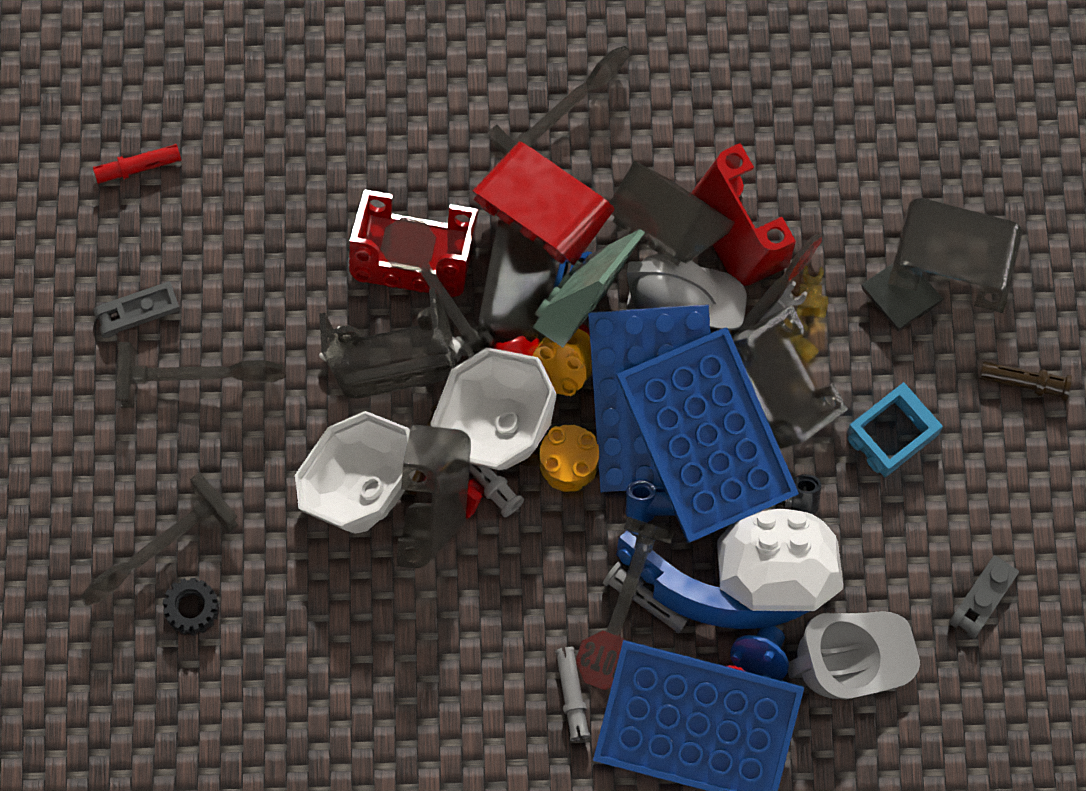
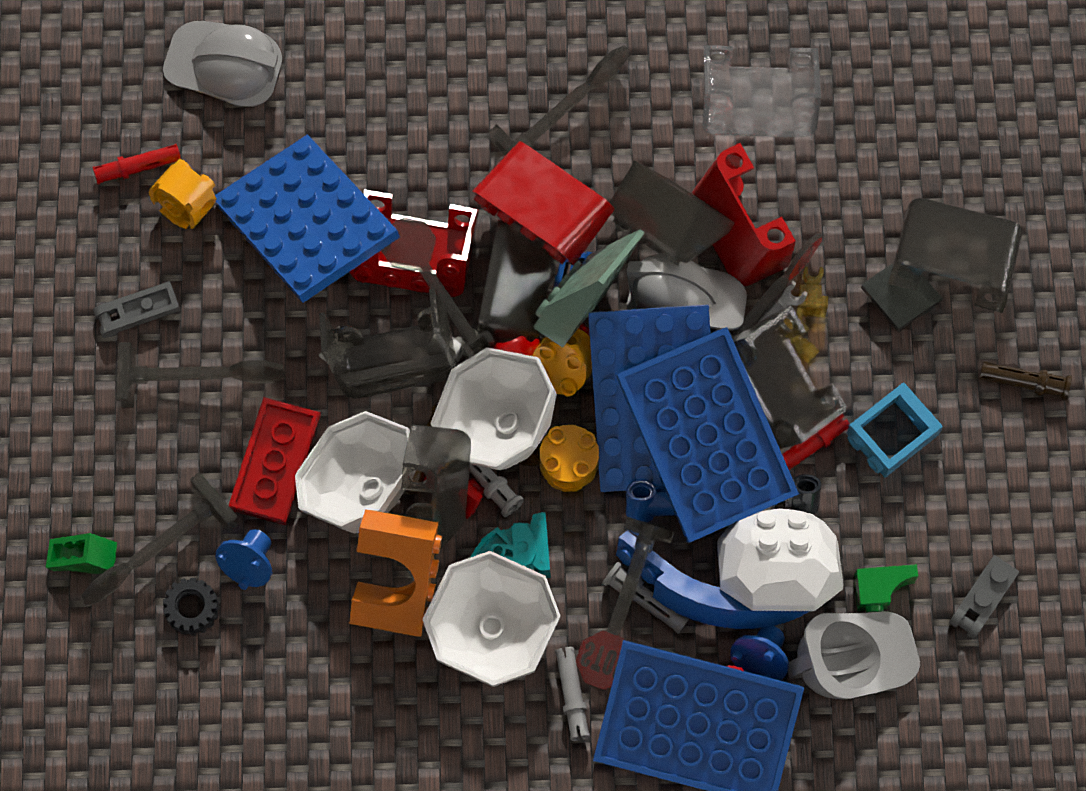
(81, 553): none -> green arch
(183, 194): none -> light orange brick
(224, 62): none -> light grey piece
(246, 559): none -> blue piece
(272, 459): none -> red plate
(306, 218): none -> blue plate
(413, 545): none -> orange arch
(491, 618): none -> white rock
(521, 543): none -> teal piece
(760, 98): none -> clear windscreen
(820, 439): none -> red pin
(877, 584): none -> green arch

